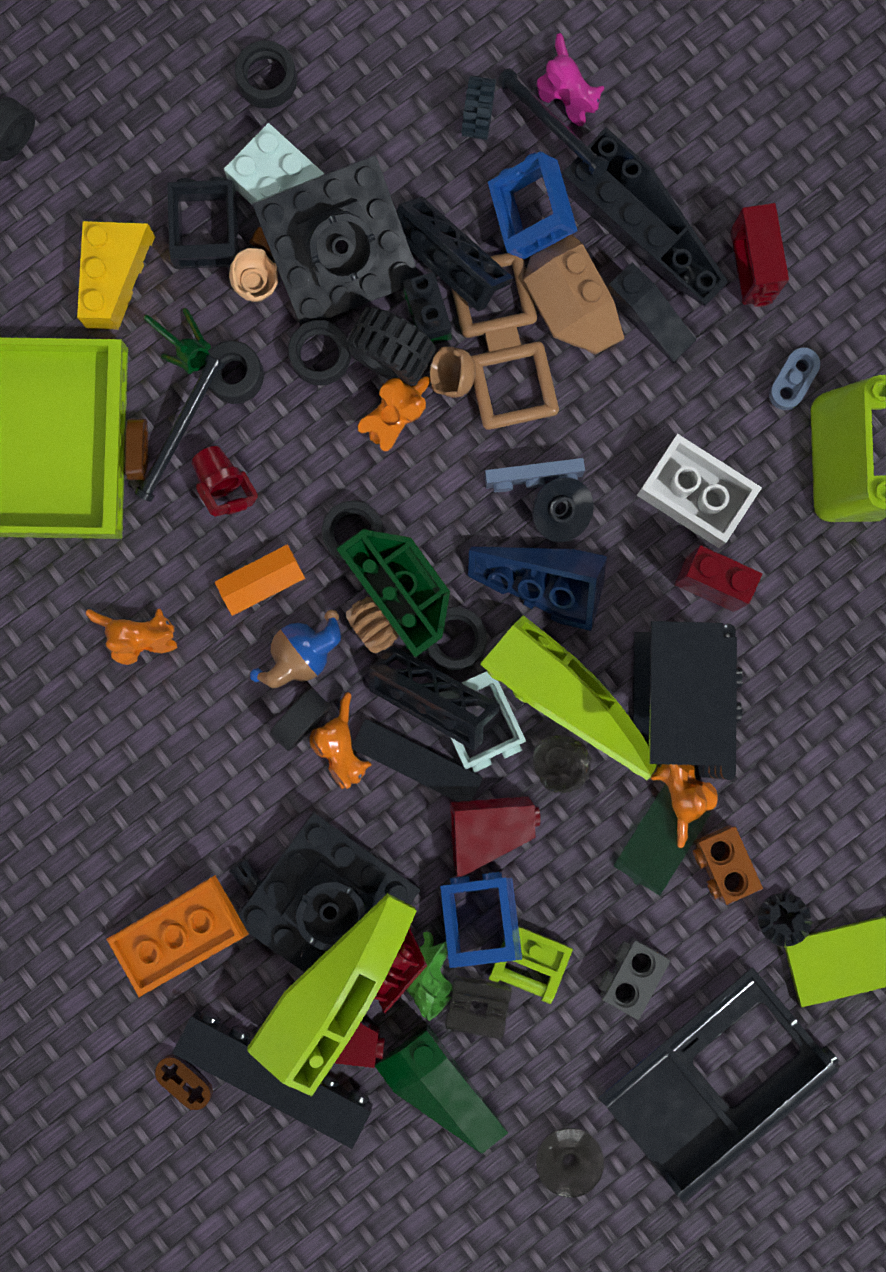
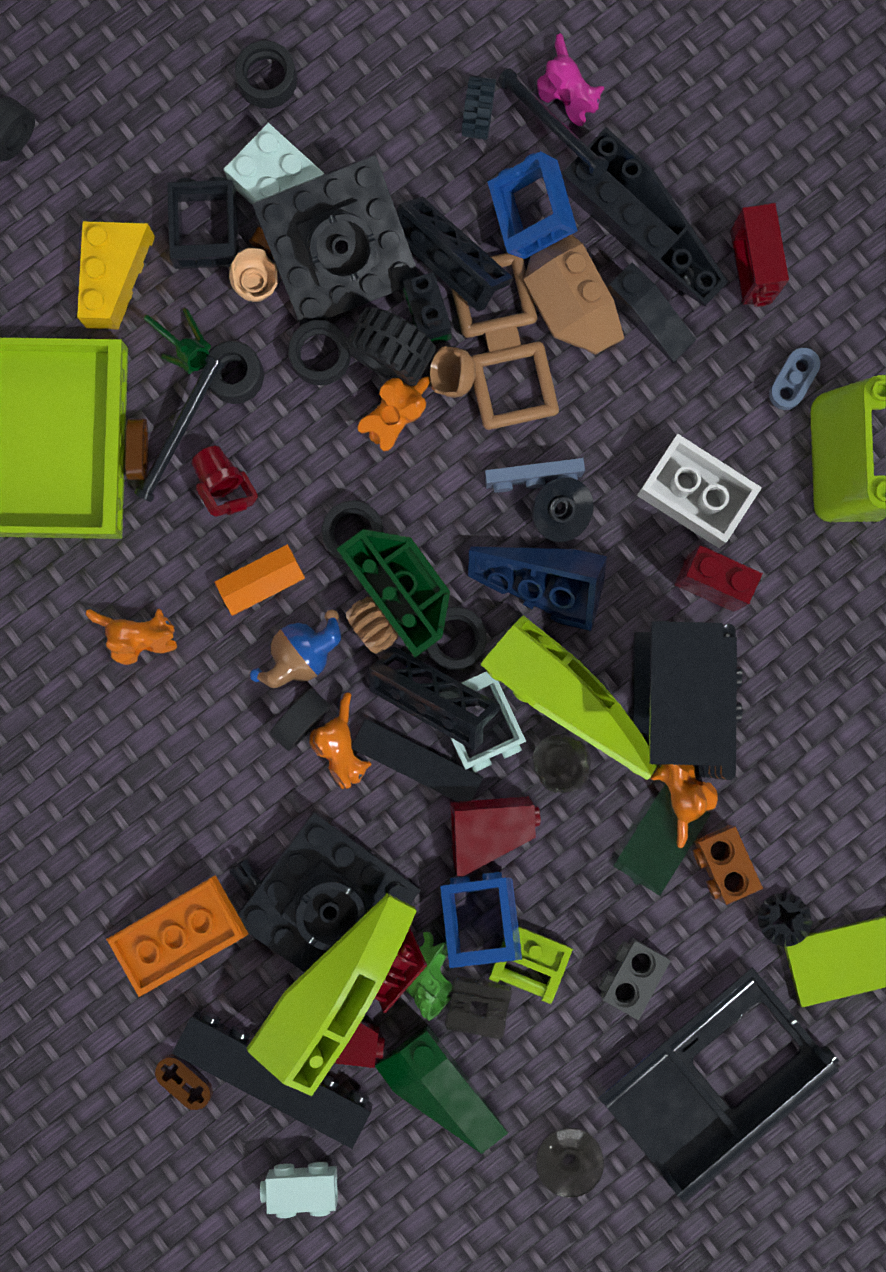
(300, 1190): none -> light aqua brick

